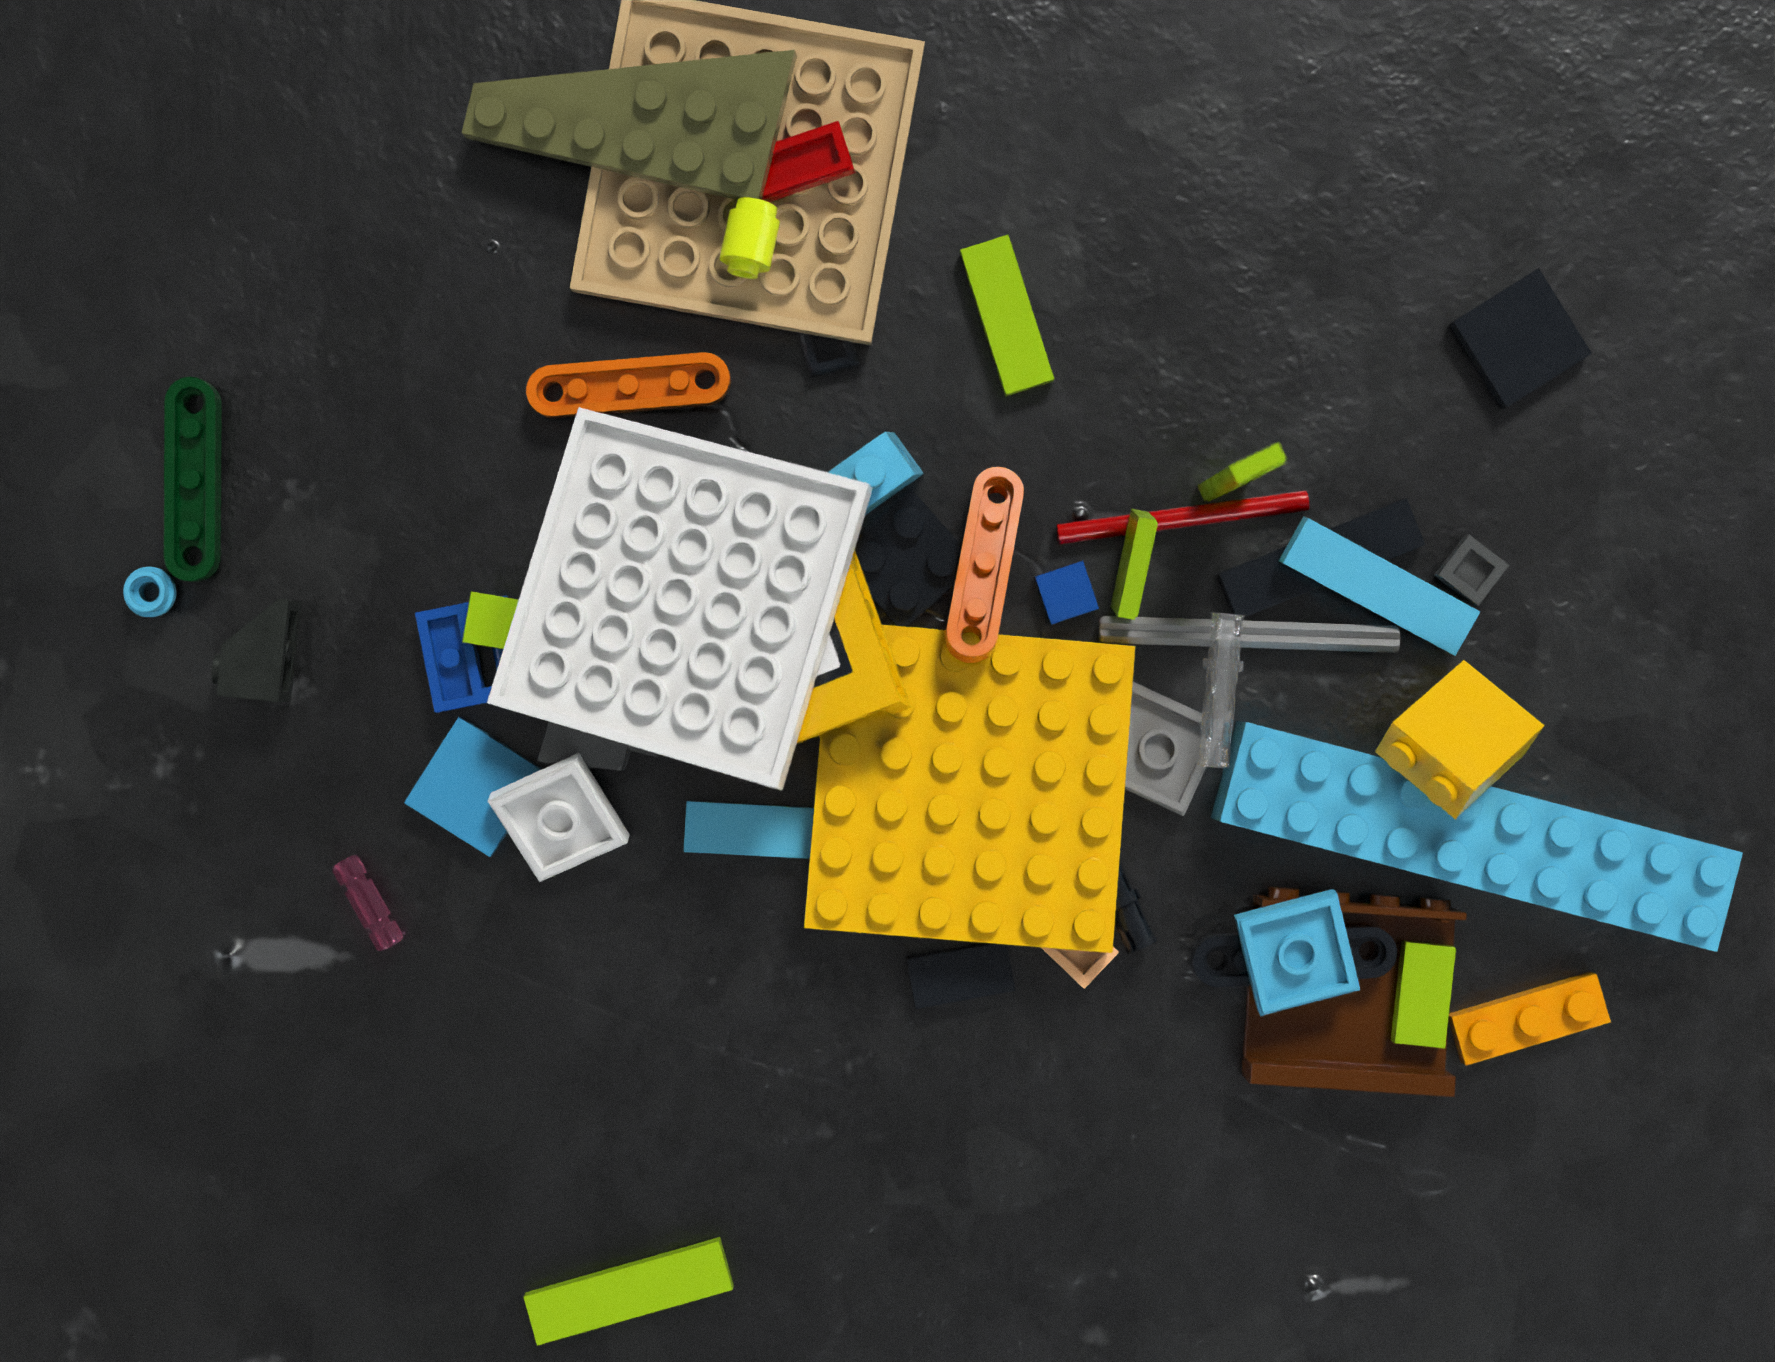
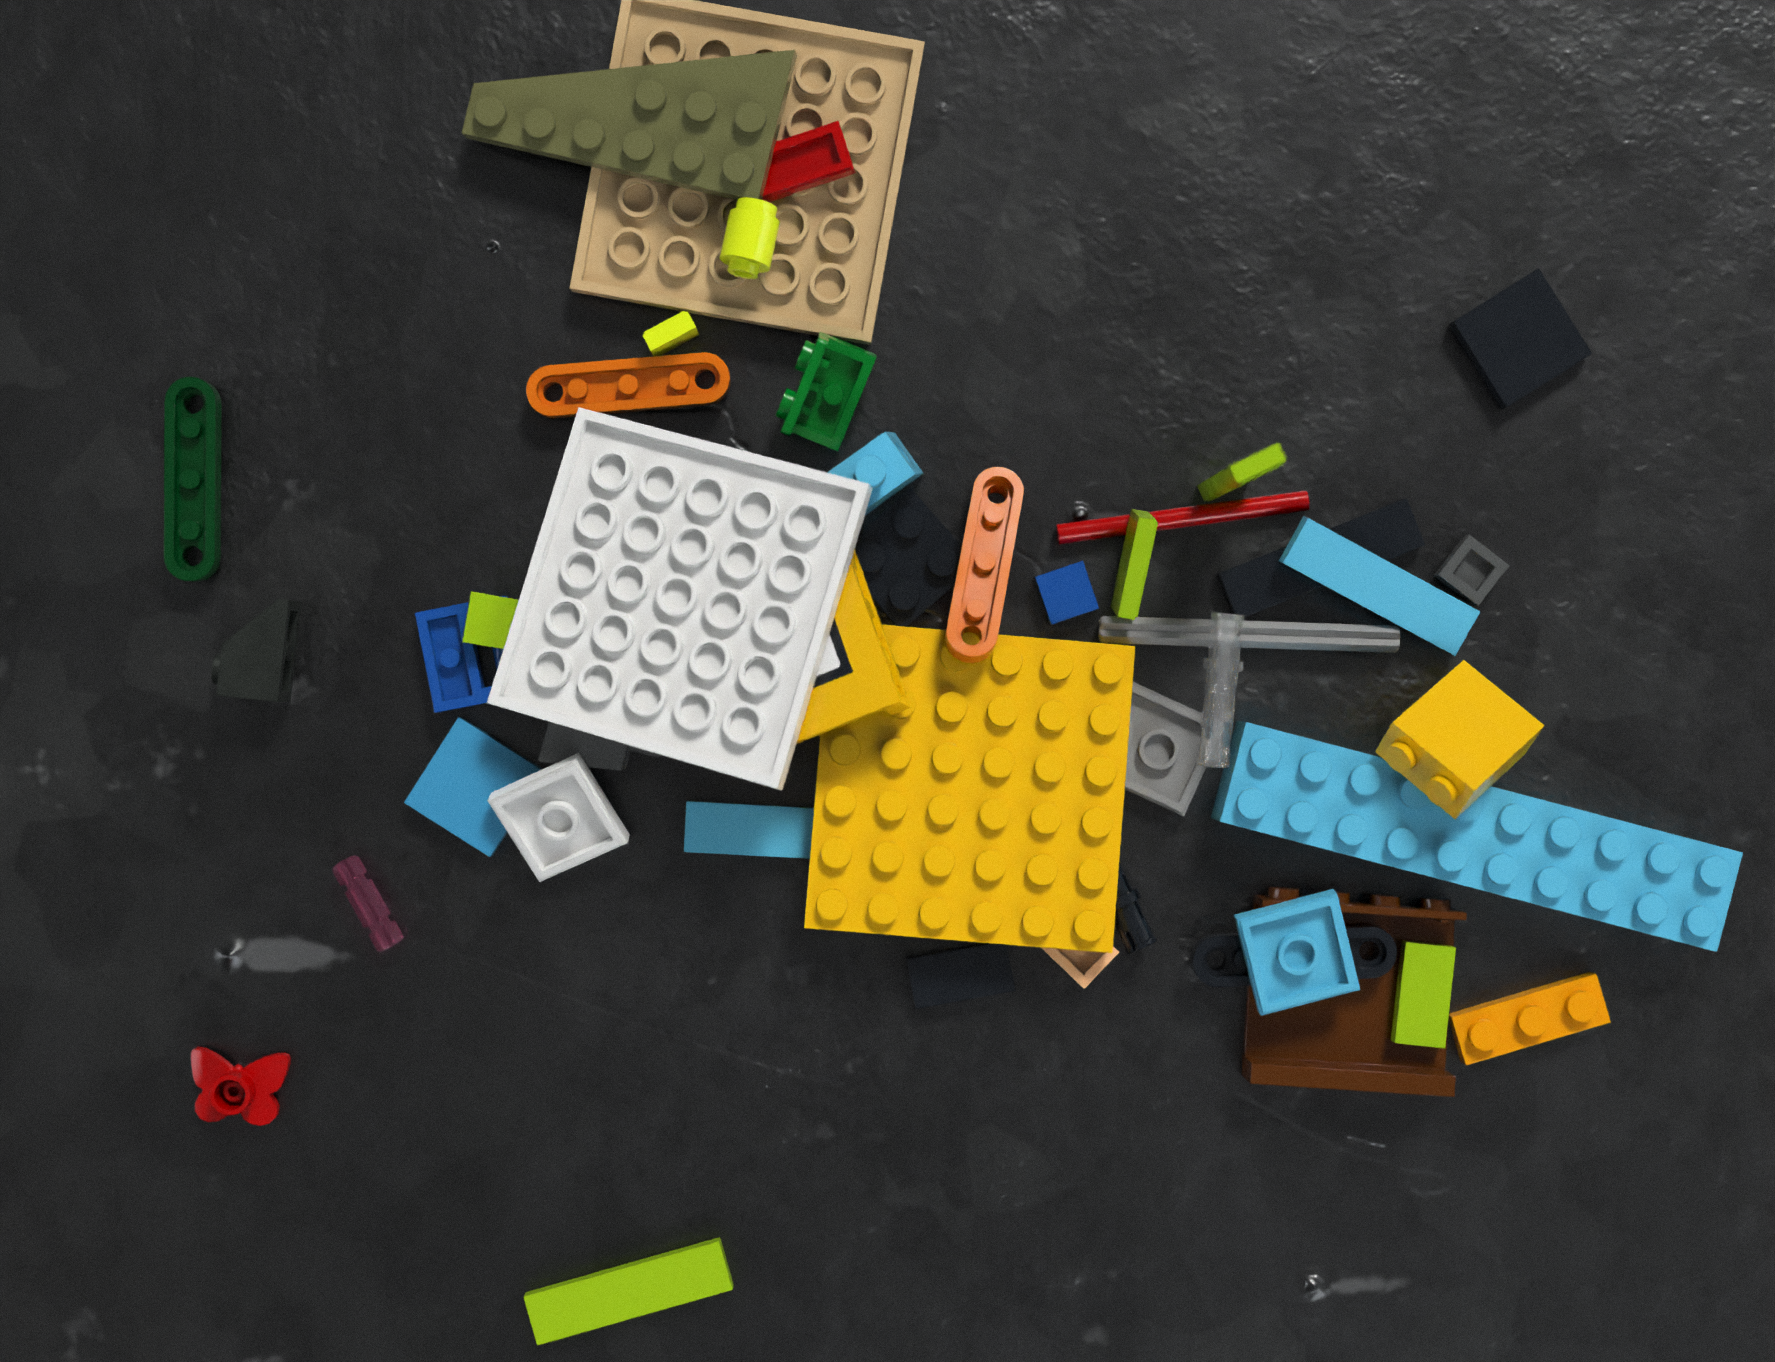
(134, 592): medium azure plate -> none
(238, 1088): none -> red animal
(670, 333): none -> neon yellow tile
(827, 390): none -> green bracket
(1006, 315): lime tile -> none

